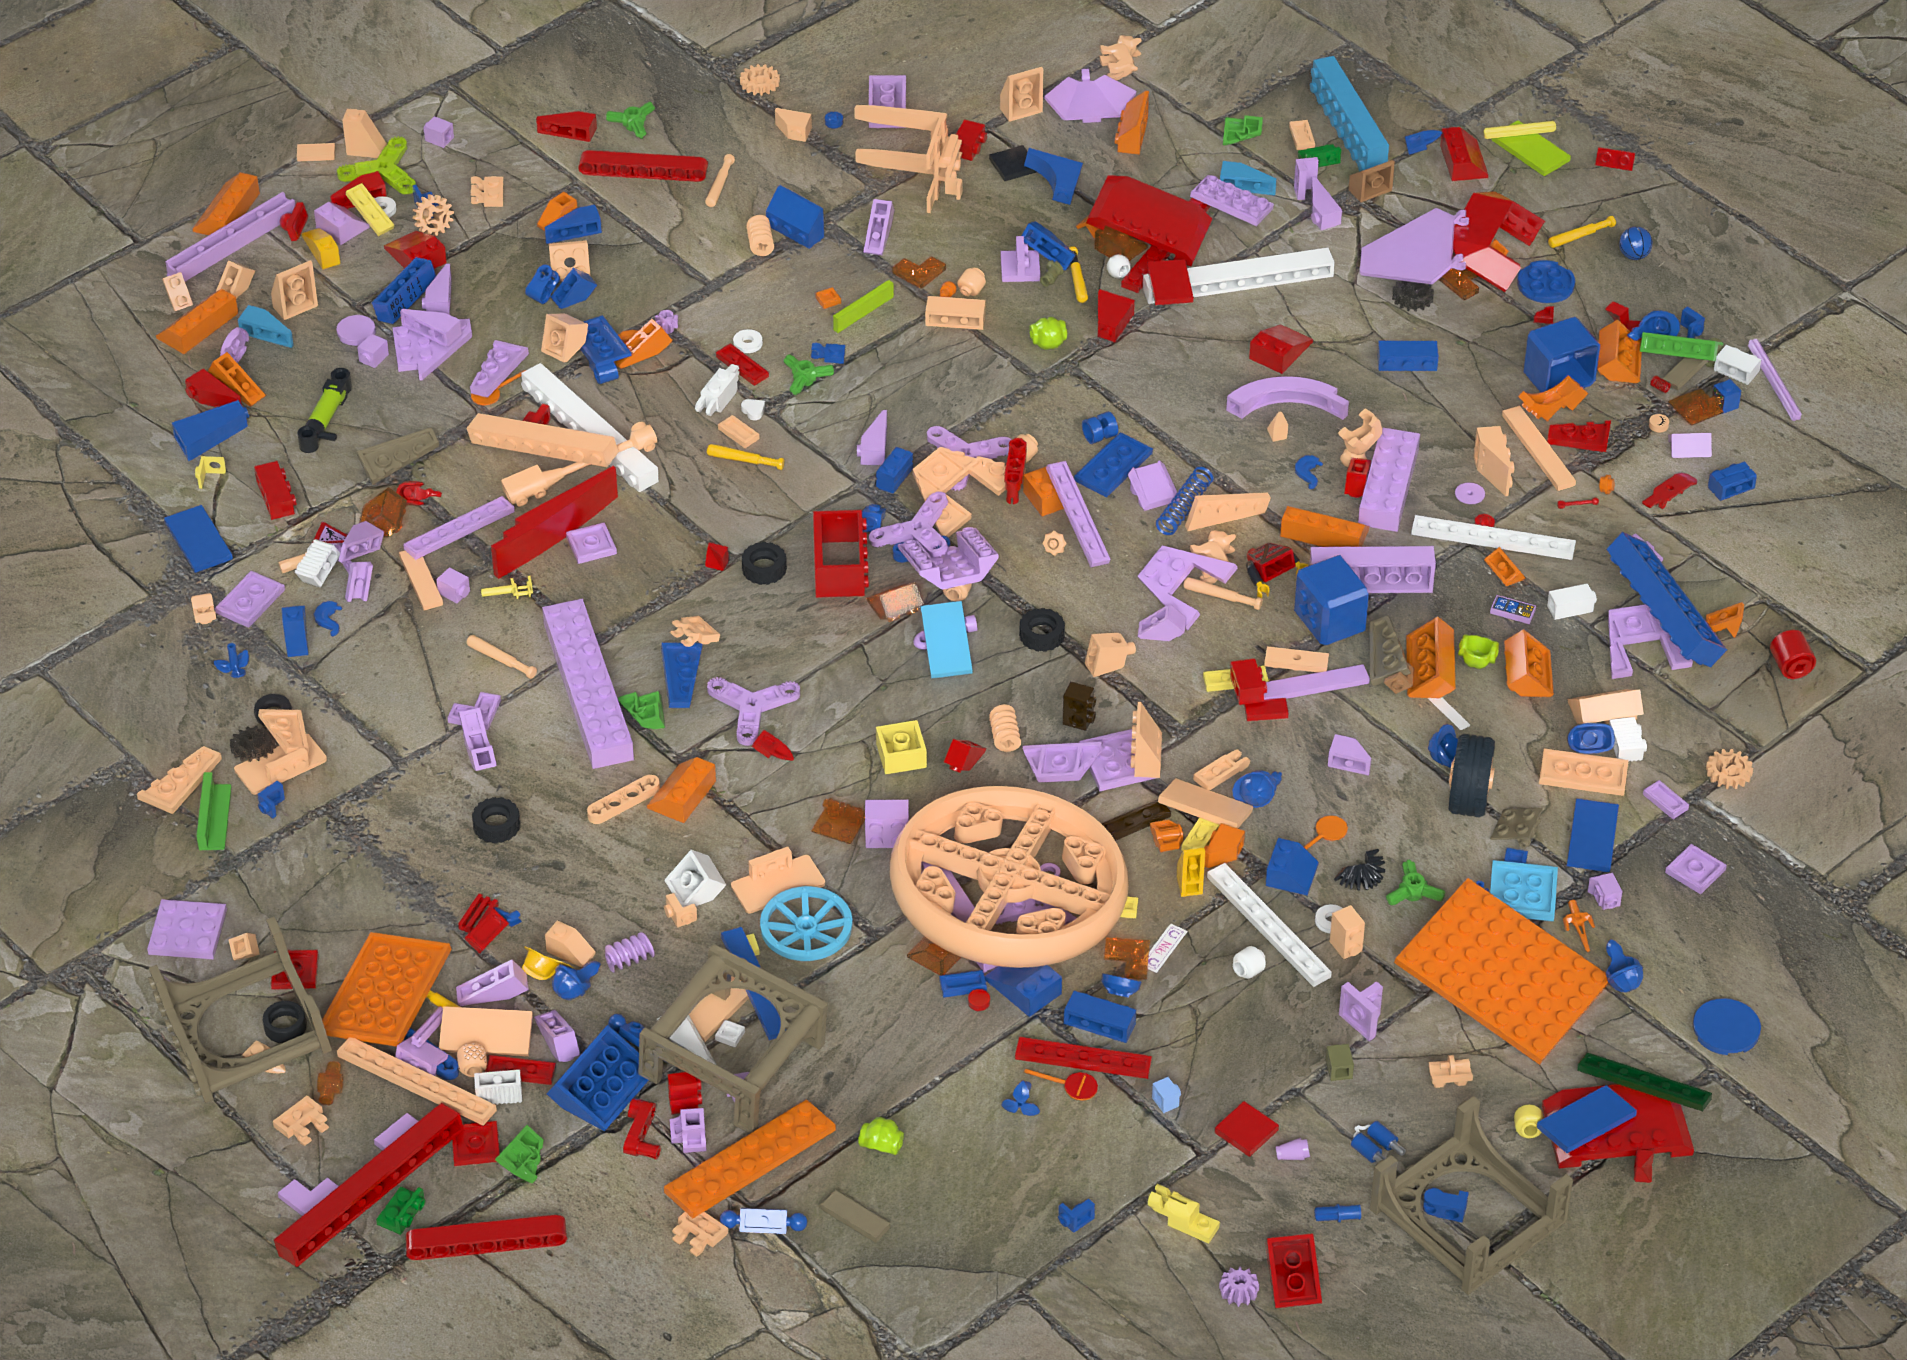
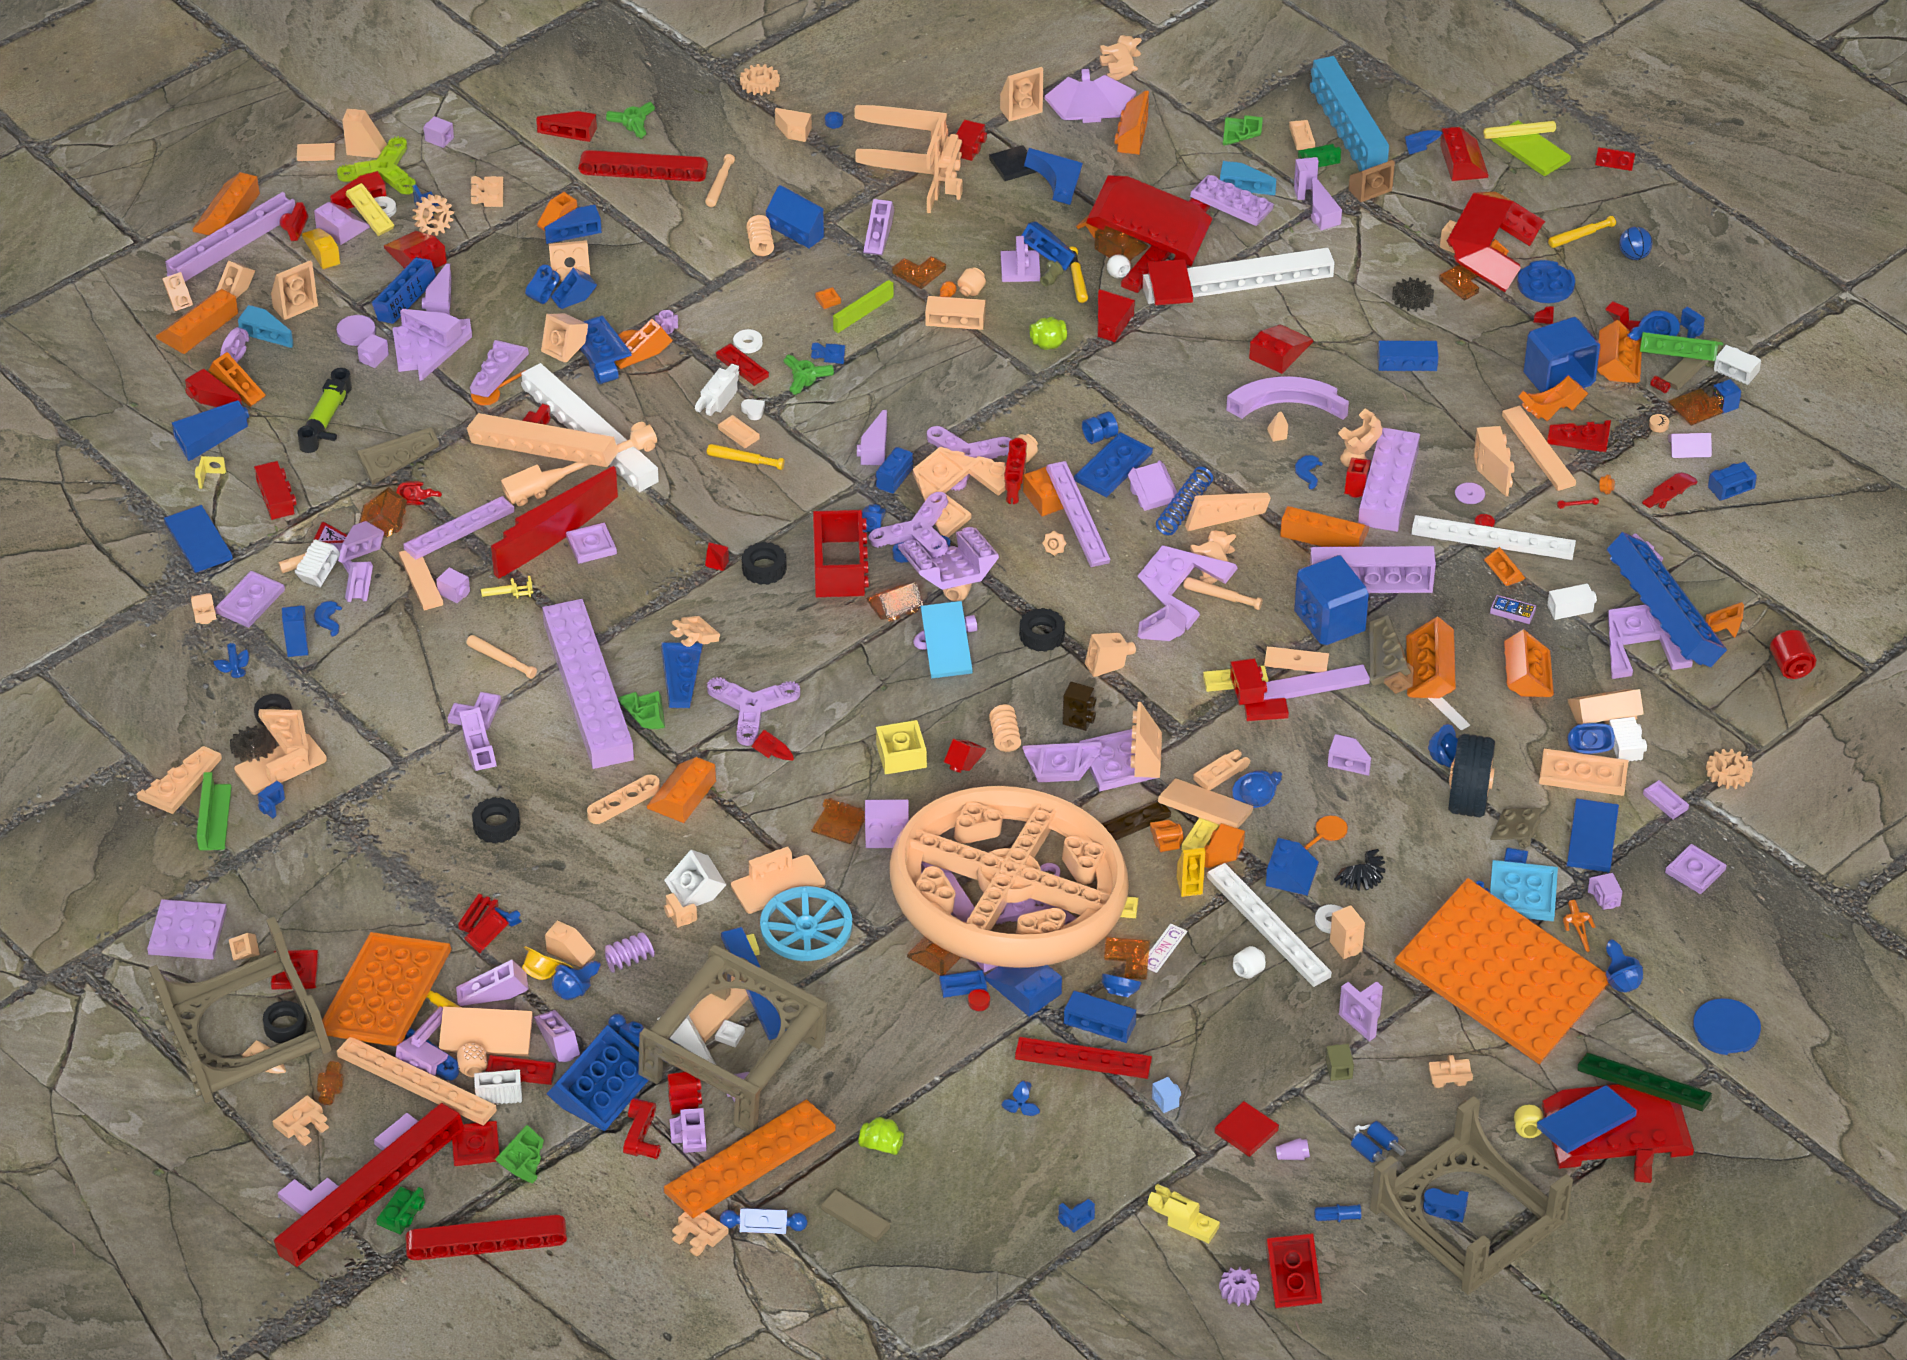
(887, 92): lavender brick -> none
(1078, 1085): red piece -> none
(1269, 563): torso -> none
(1413, 887): bright green bush -> none
(1417, 250): lavender flag -> none
(1478, 651): lime hair -> none
(1775, 380): lavender axle -> none

